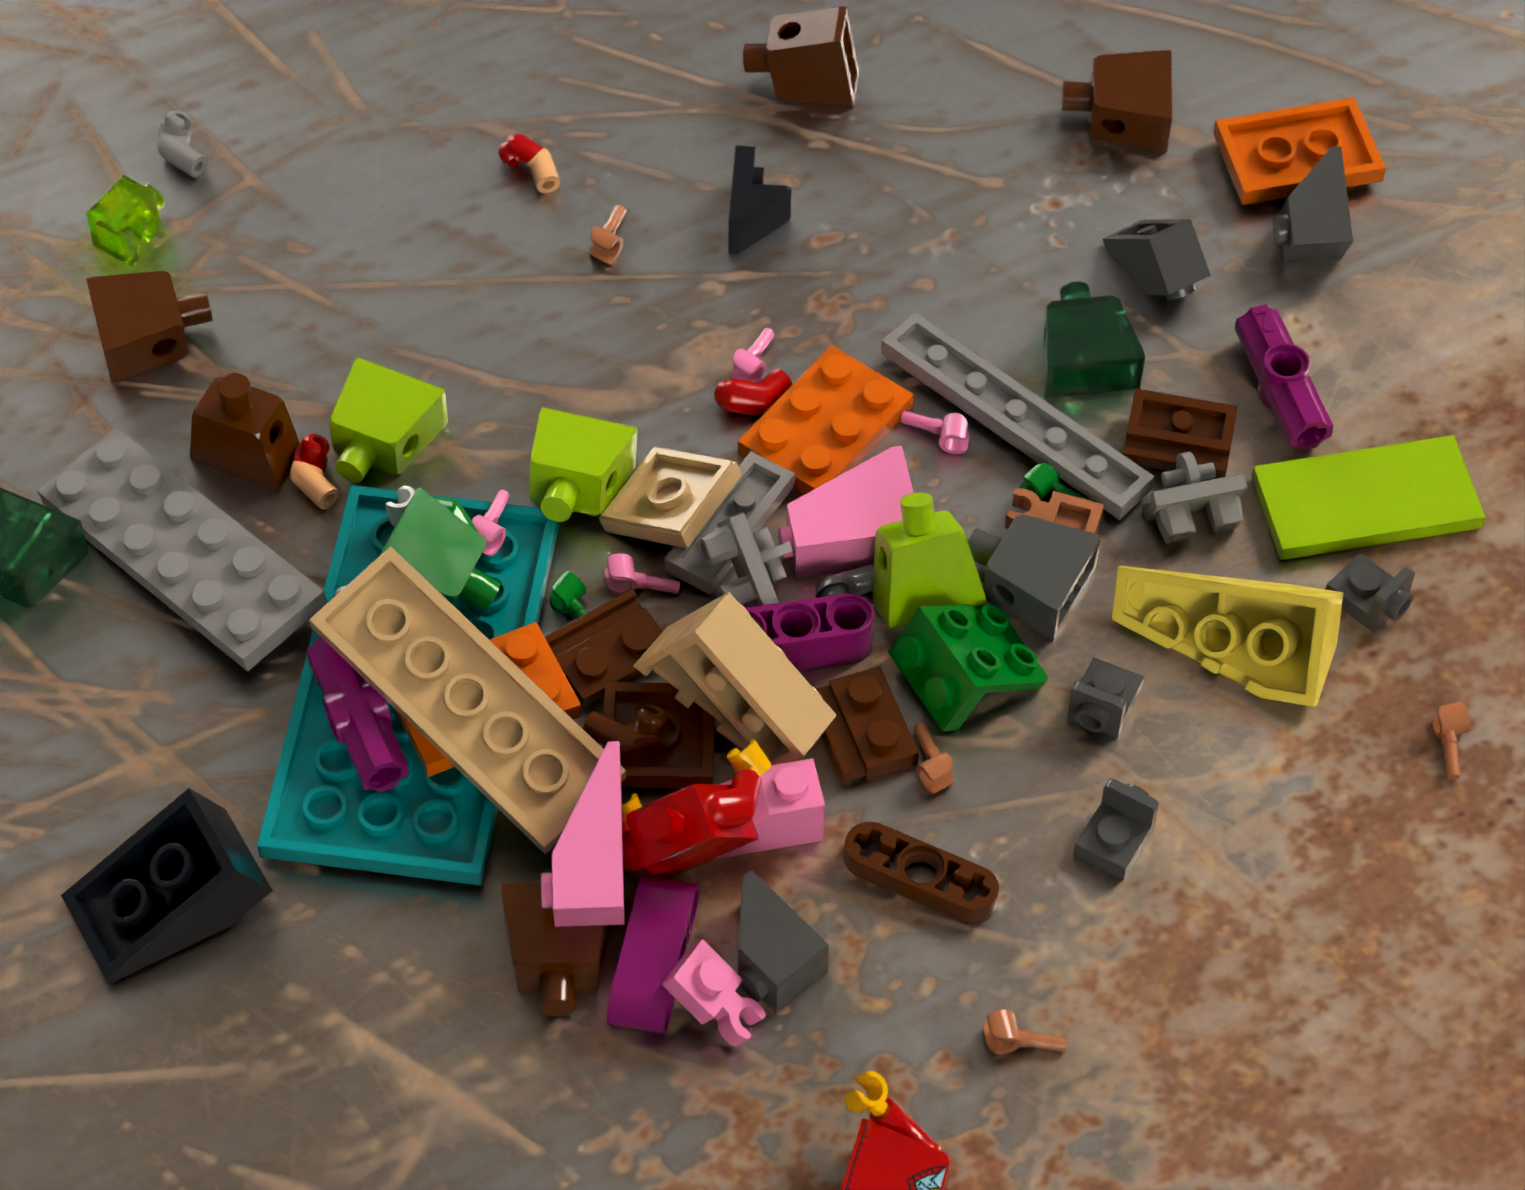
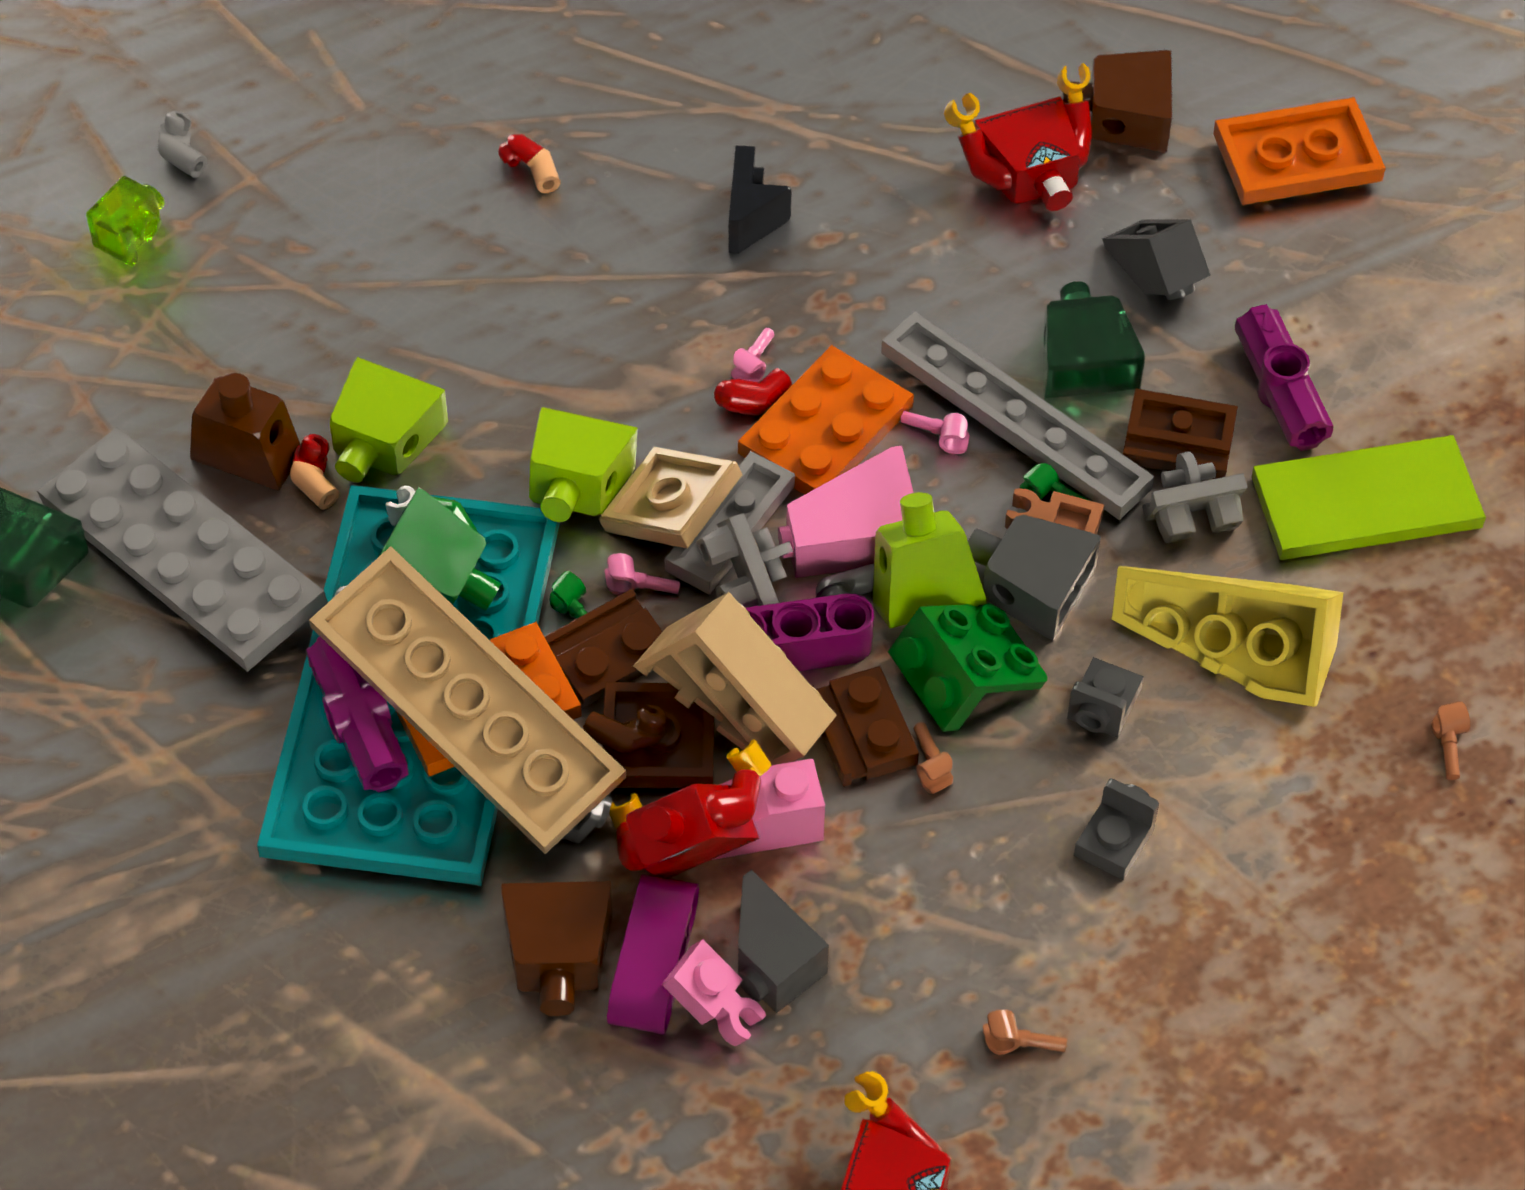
(143, 320): reddish brown torso -> none
(166, 887): black slope -> none
(487, 524): bright pink hand -> none
(588, 857): bright pink slope -> none
(607, 244): nougat hand -> none
(808, 57): reddish brown torso -> none
(911, 850): reddish brown beam -> none
(1029, 148): none -> red torso
(1316, 214): dark grey slope -> none
(1372, 593): dark grey bracket -> none

